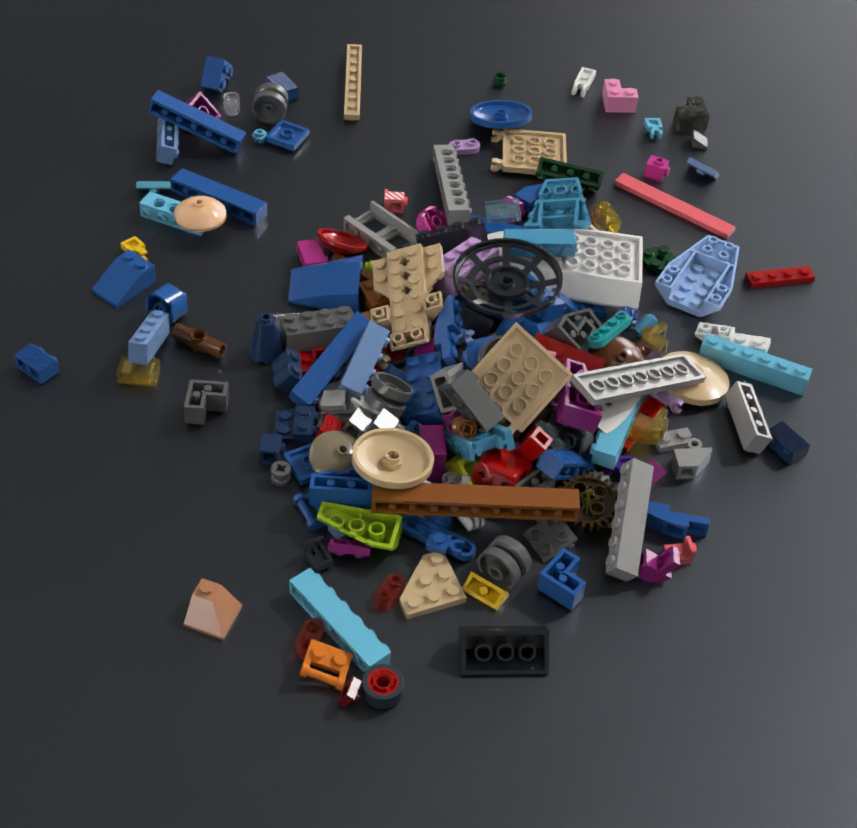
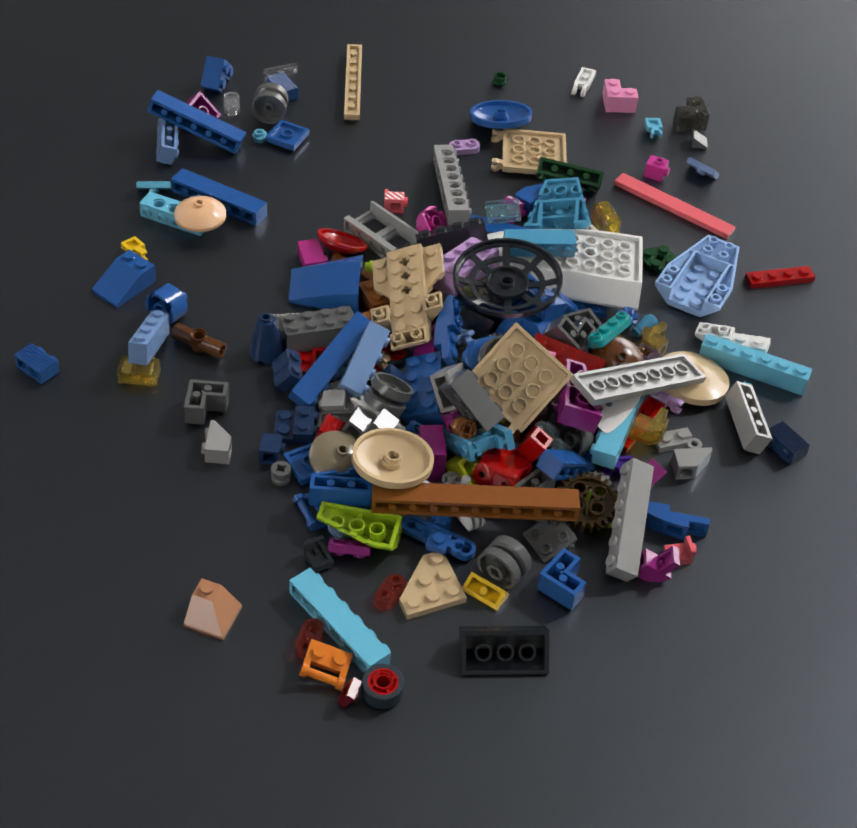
(217, 444): none -> light grey slope
(290, 68): none -> clear slope

